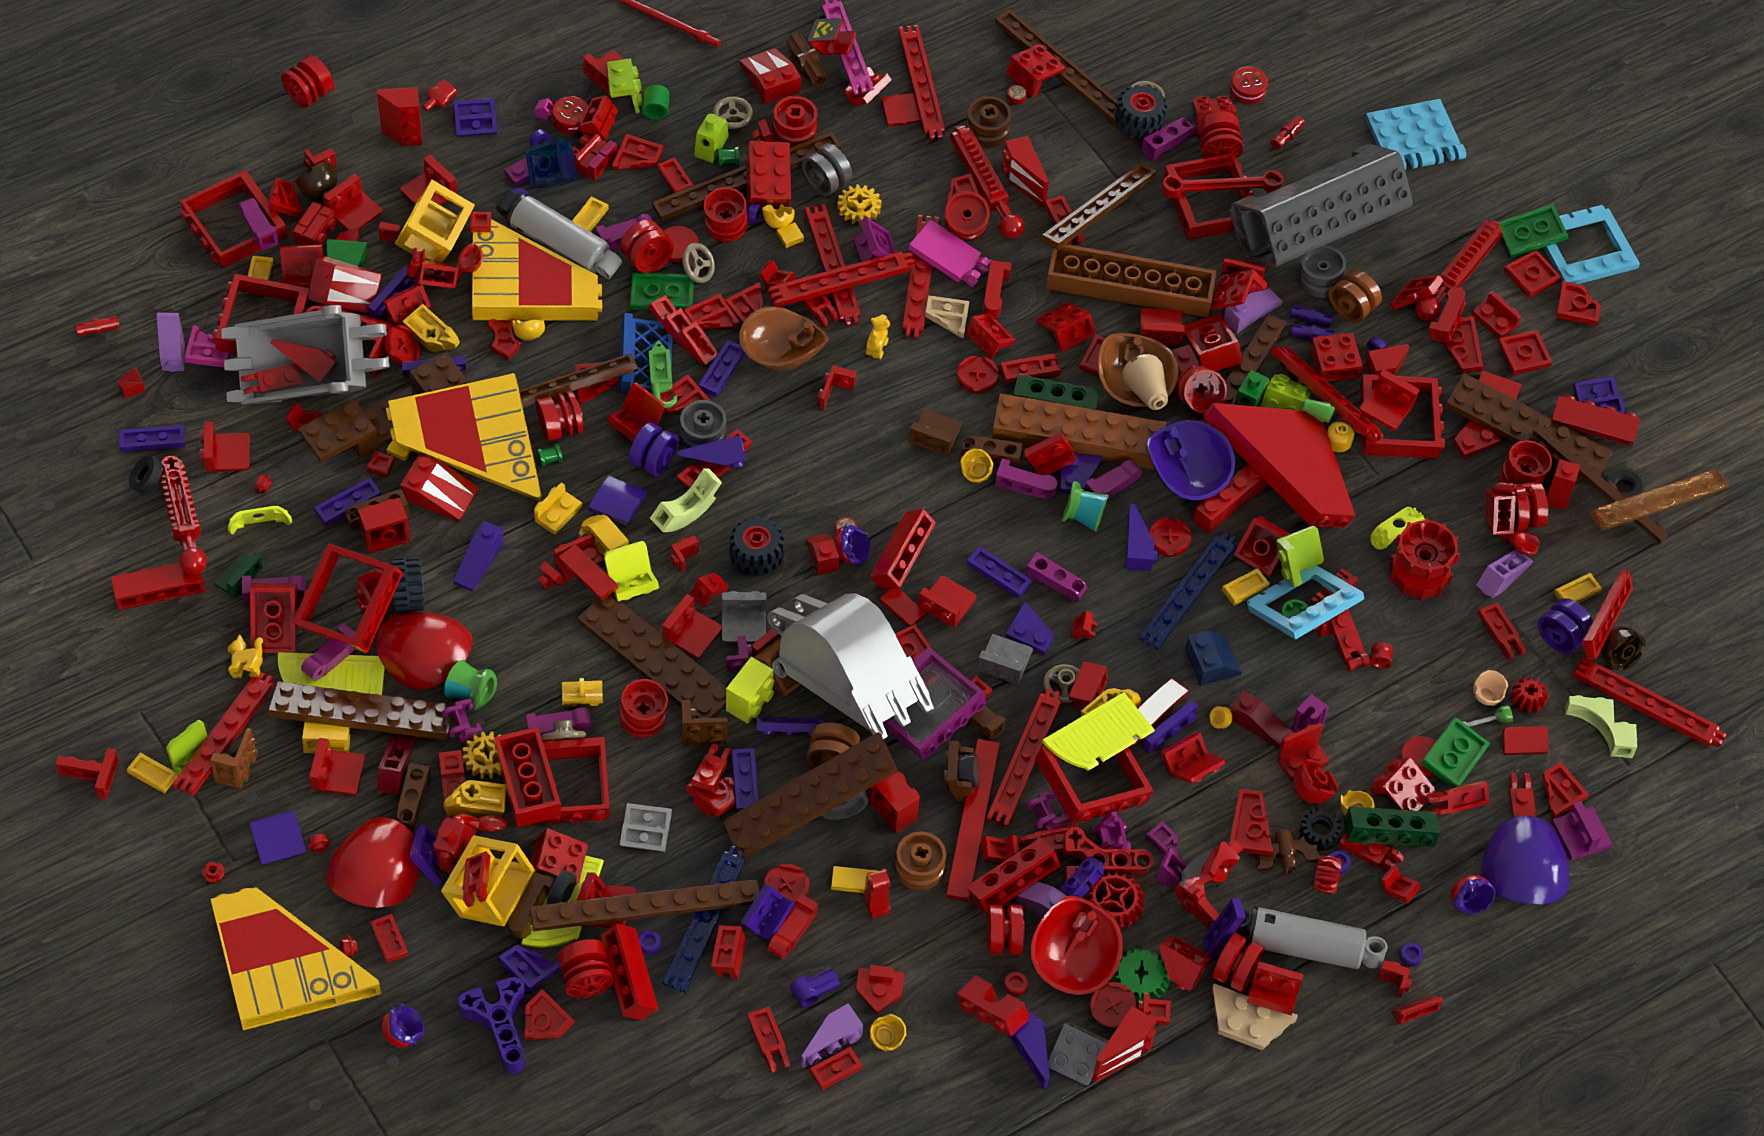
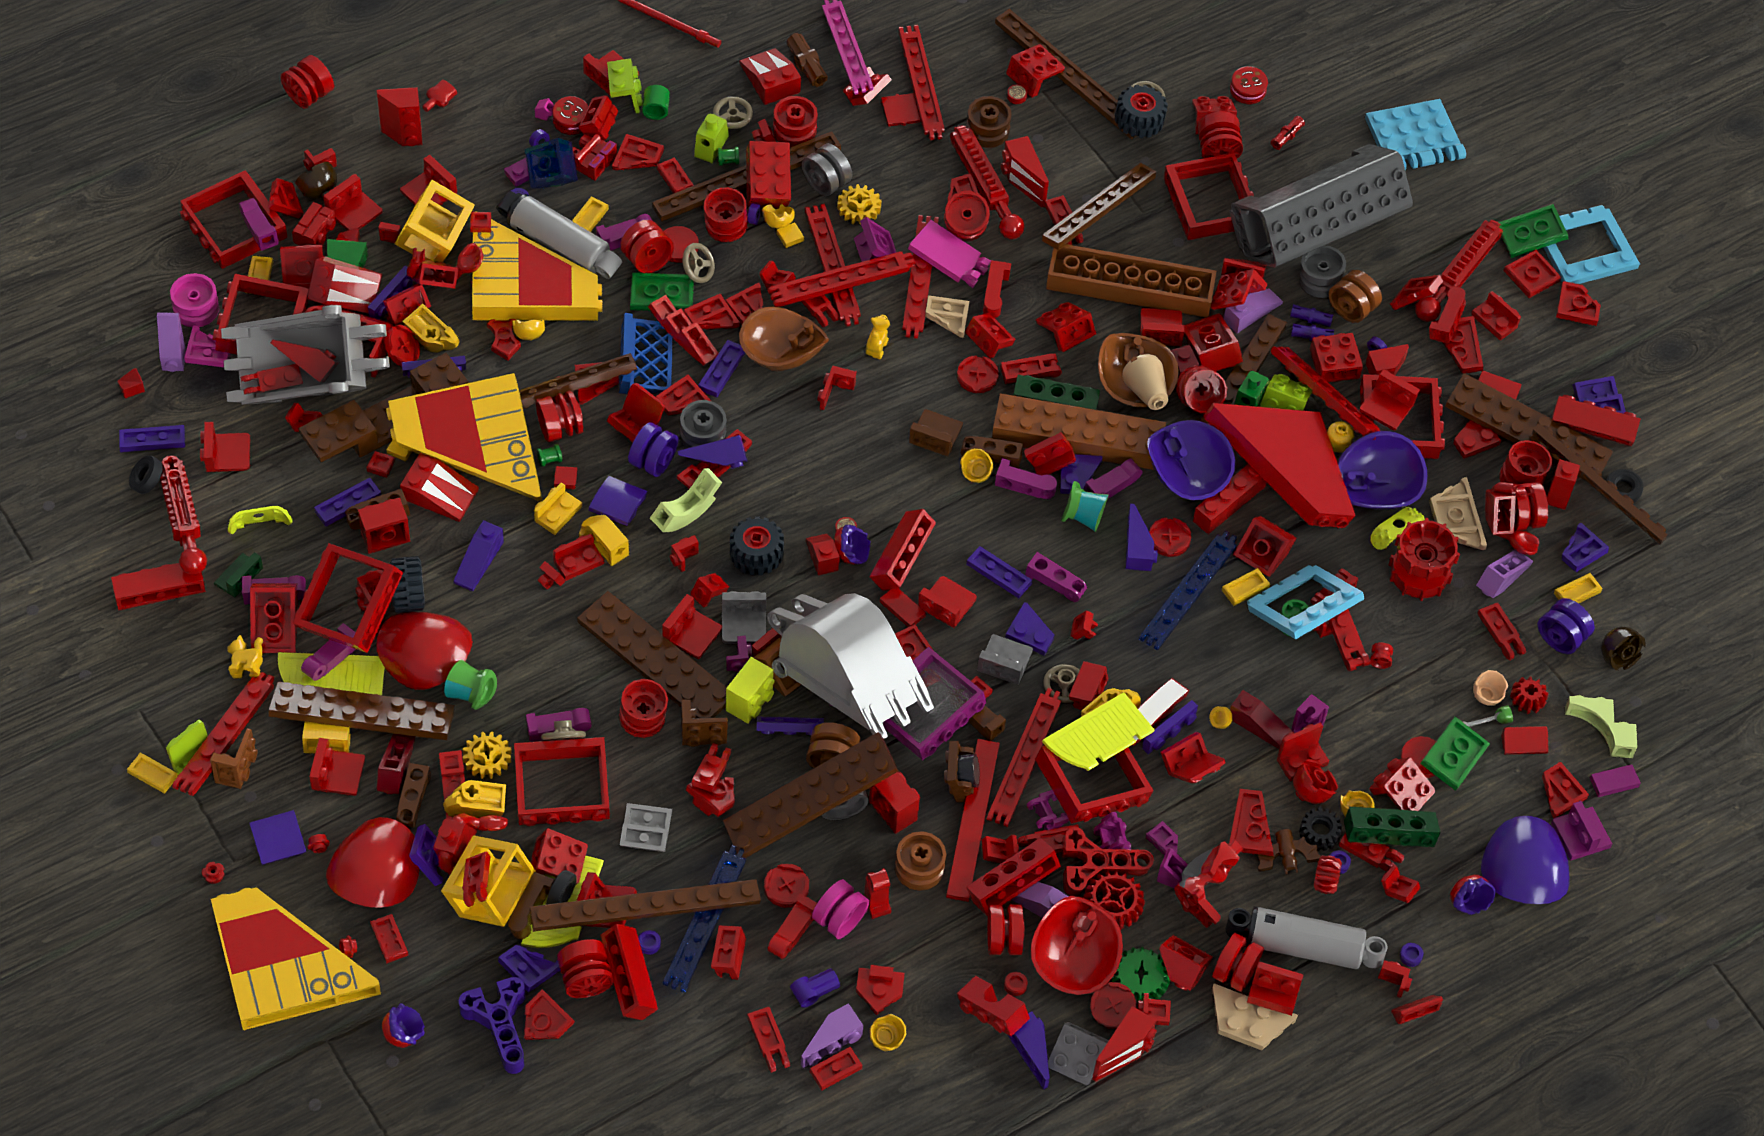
(91, 770): red bracket -> none
(97, 326): red pin -> none
(194, 299): none -> dark pink wheel
(263, 484): red plate -> none
(461, 721): magenta piece -> none
(475, 117): dark purple slope -> none
(527, 776): red brick -> none
(567, 476): none -> red tile
(582, 693): yellow hips -> none
(588, 572): red tile -> none
(630, 570): neon yellow bracket -> none
(661, 372): bright green plate -> none
(744, 777): dark purple plate -> none
(767, 912): dark purple bracket -> none
(832, 40): piece -> none
(840, 909): none -> dark pink wheel
(849, 879): yellow tile -> none
(1090, 361): red tile -> none
(1090, 871): dark purple hinge -> none
(1167, 138): magenta leg -> none
(1211, 657): dark blue slope -> none
(1221, 184): red piece -> none
(1224, 927): dark purple plate -> none
(1299, 553): lime bracket -> none
(1318, 409): bright green cone -> none
(1383, 471): none -> dark purple piece
(1460, 514): none -> tan wing
(1460, 798): red hinge -> none
(1521, 798): red hinge -> none
(1525, 352): red plate -> none
(1583, 549): none -> dark purple wing
(1607, 615): red plate -> none
(1615, 780): none -> magenta tile
(1649, 703): red hinge -> none
(1659, 499): clear orange tile -> none

